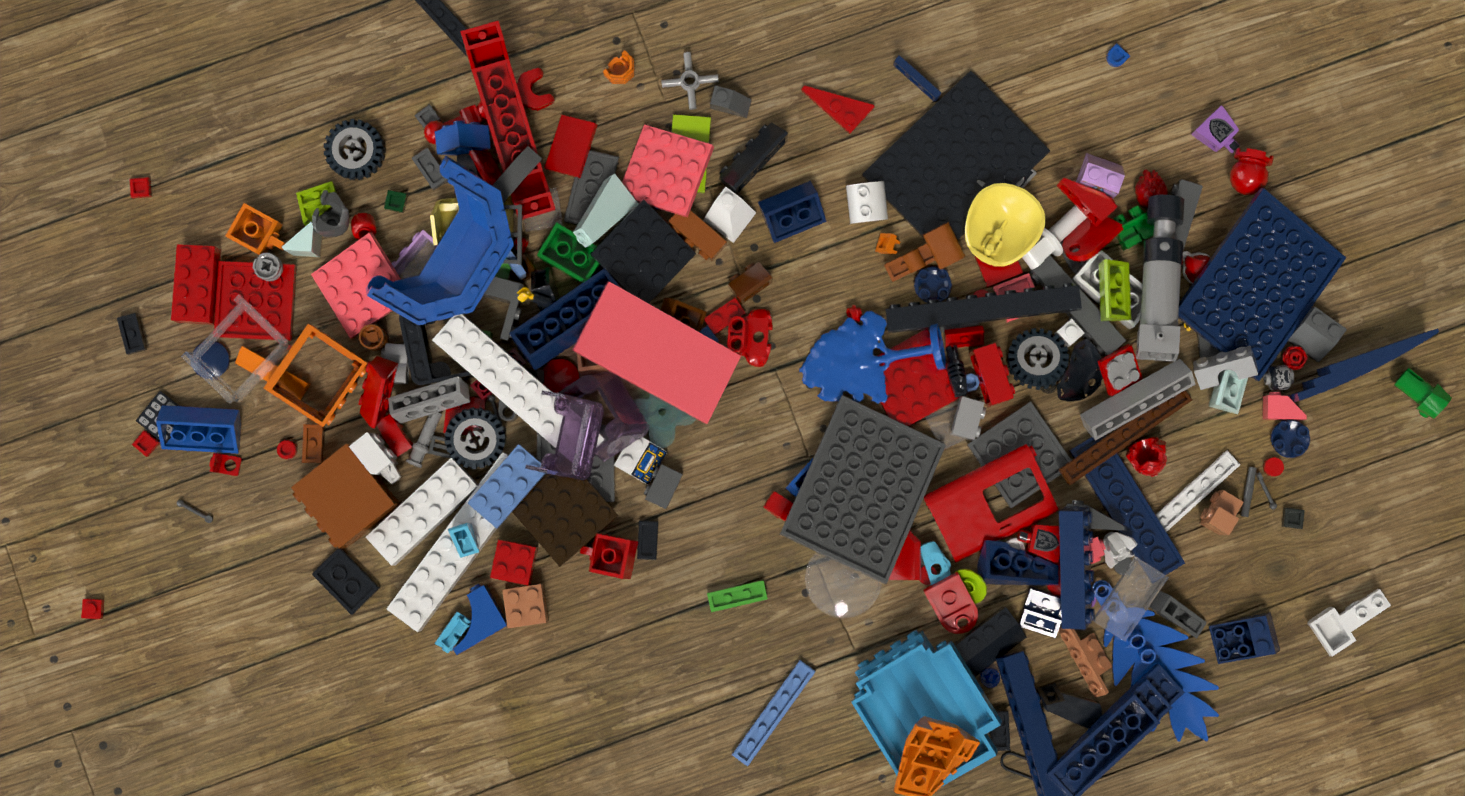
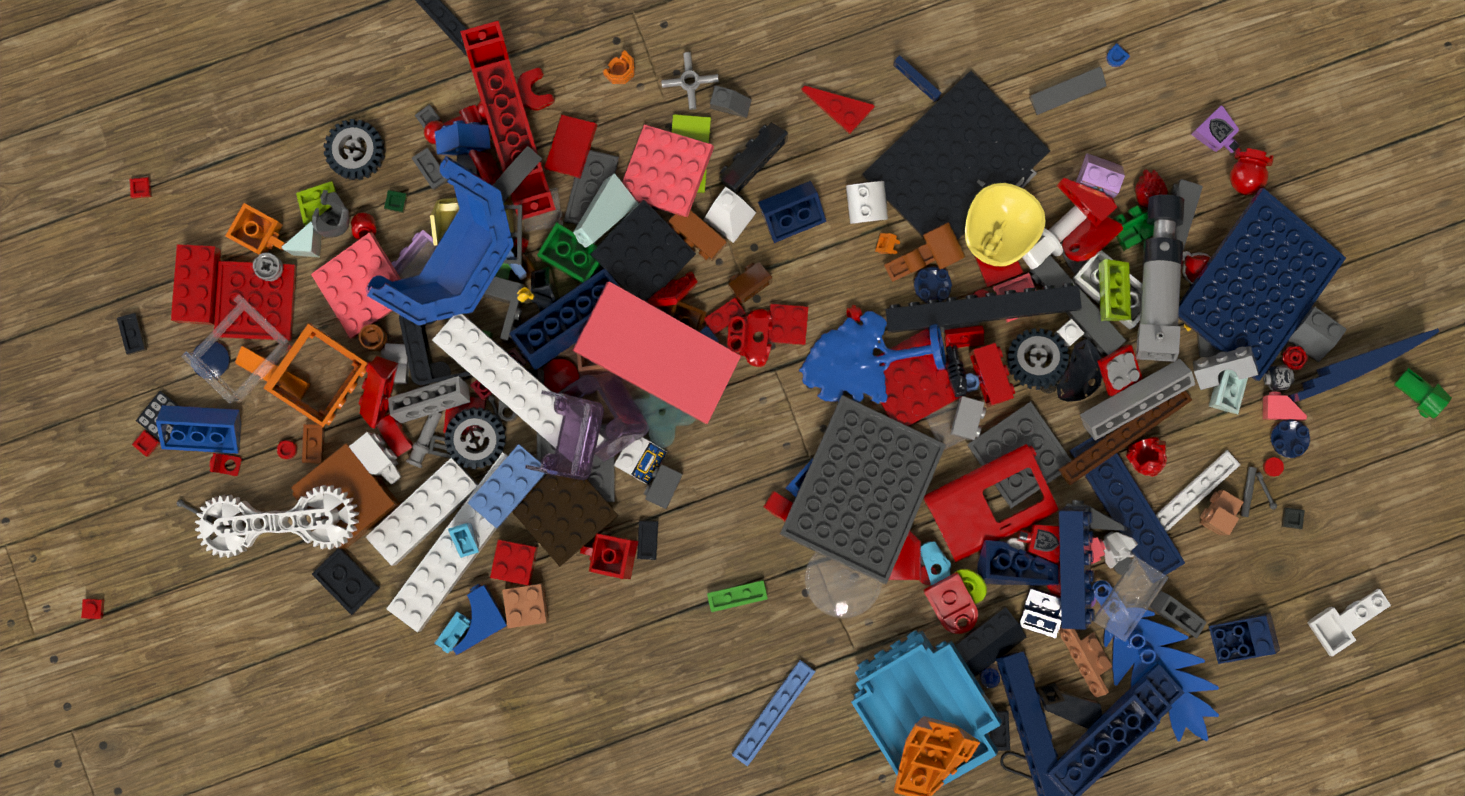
(325, 533): none -> white beam
(673, 291): none -> red tile
(788, 324): none -> red plate
(1068, 91): none -> dark grey slope

